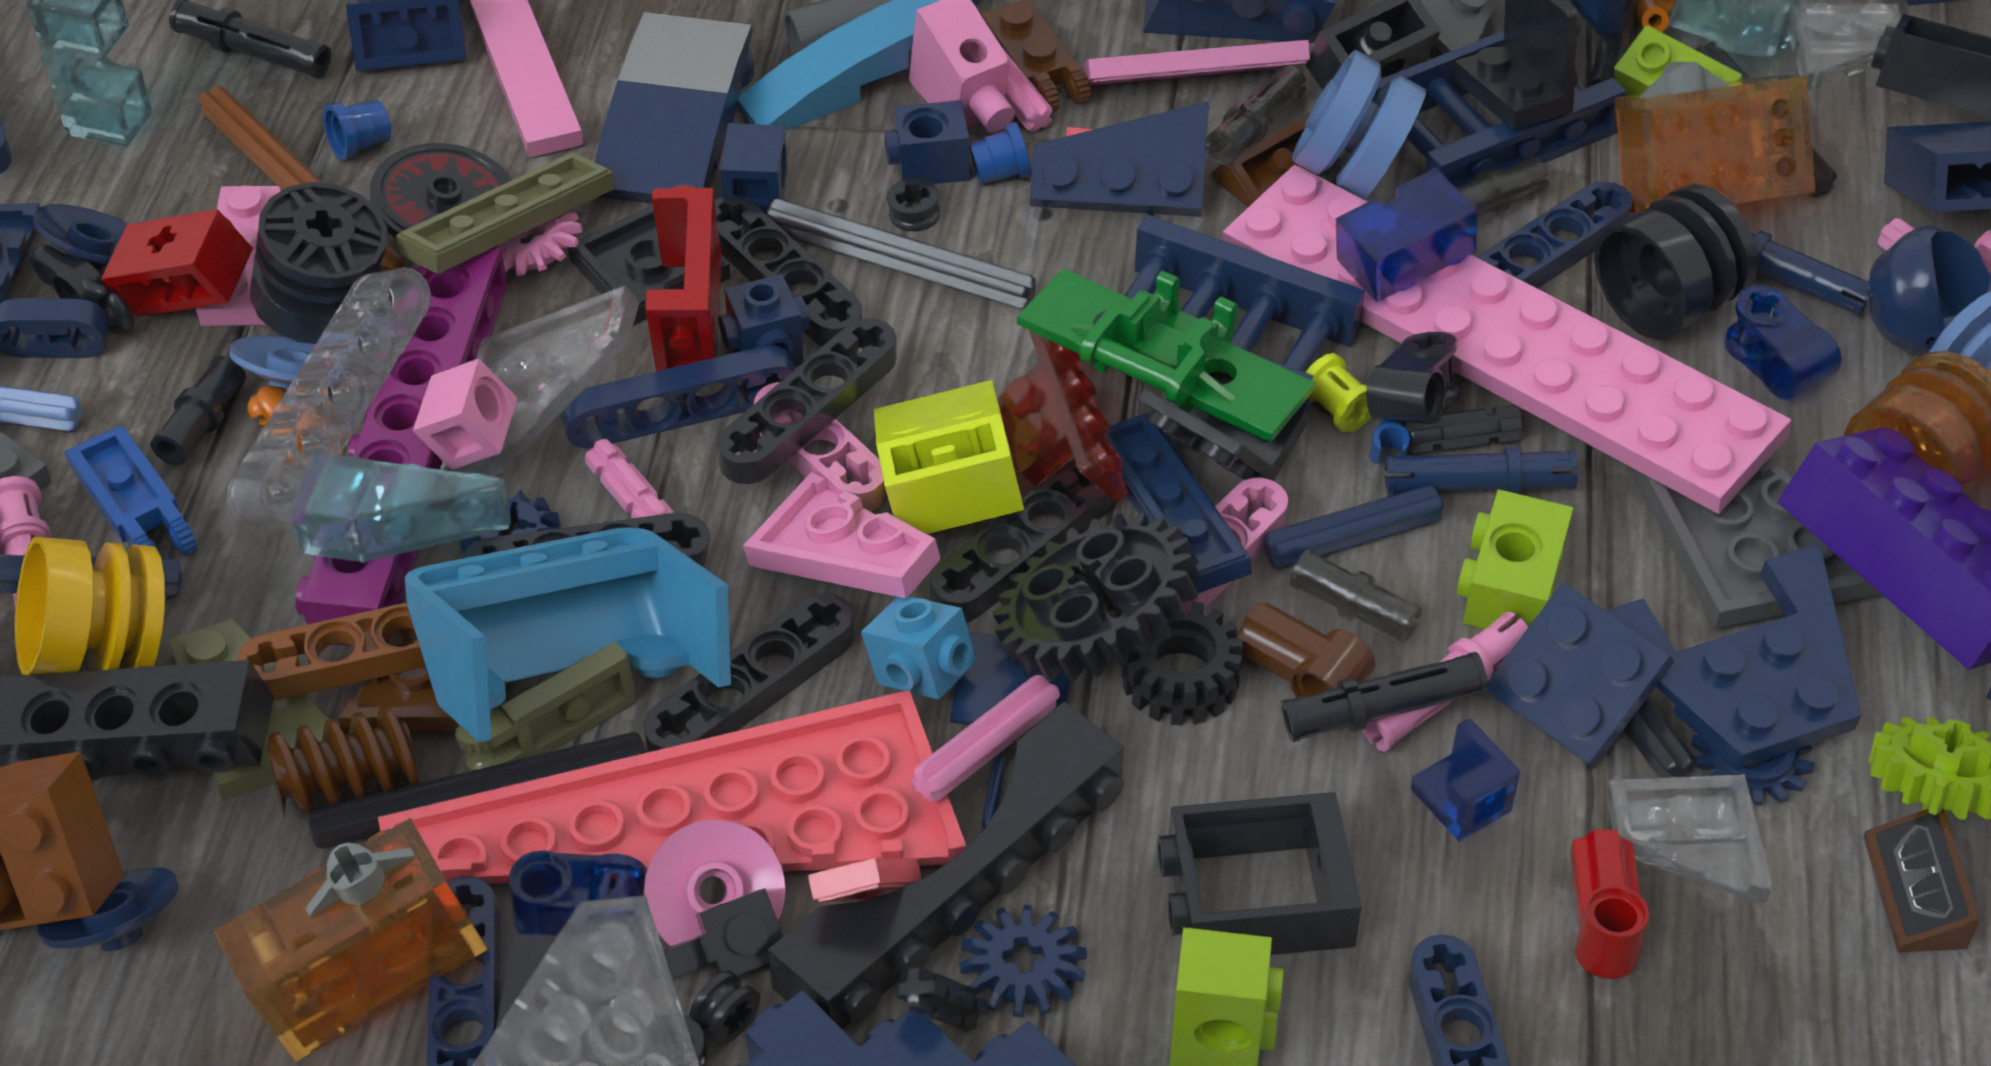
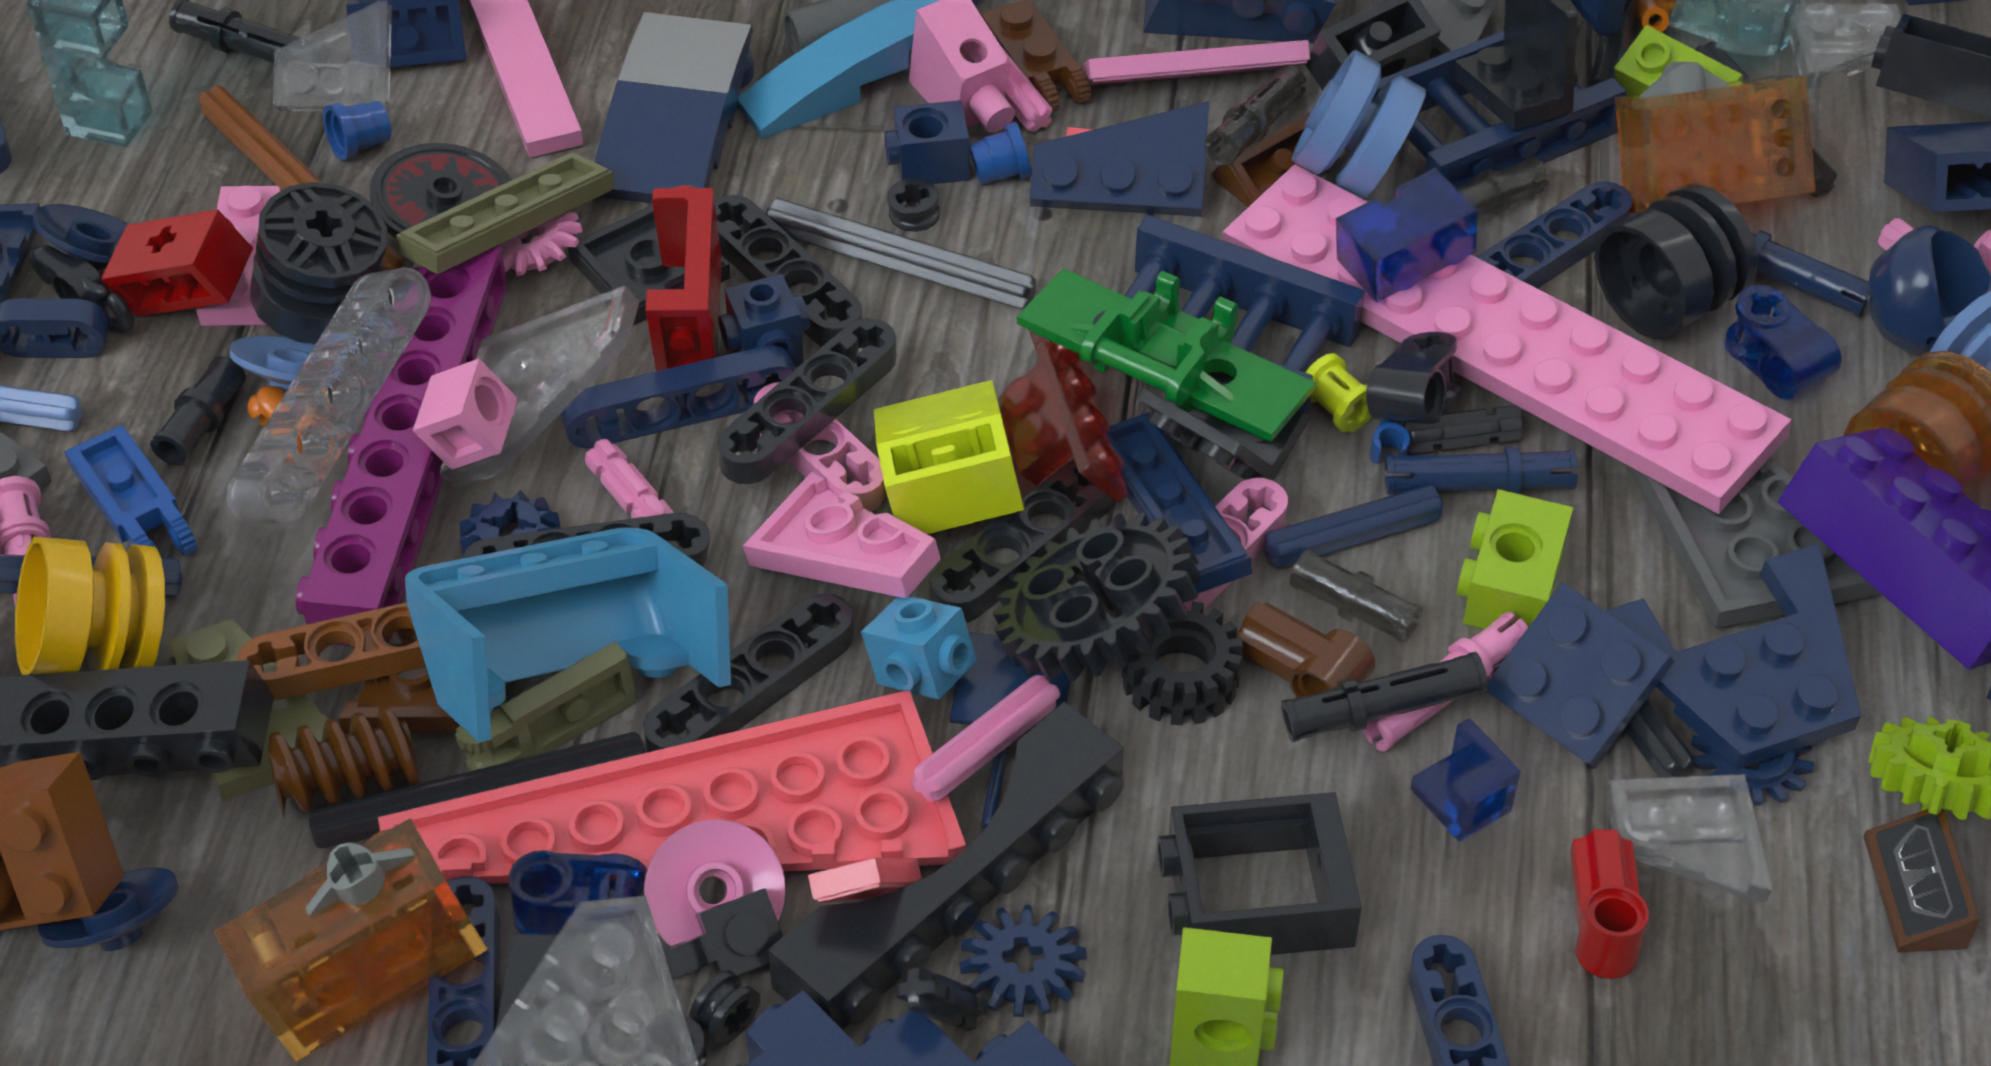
(337, 63): none -> clear wing
(385, 509): clear light blue slope -> none
(754, 163): dark blue brick -> none

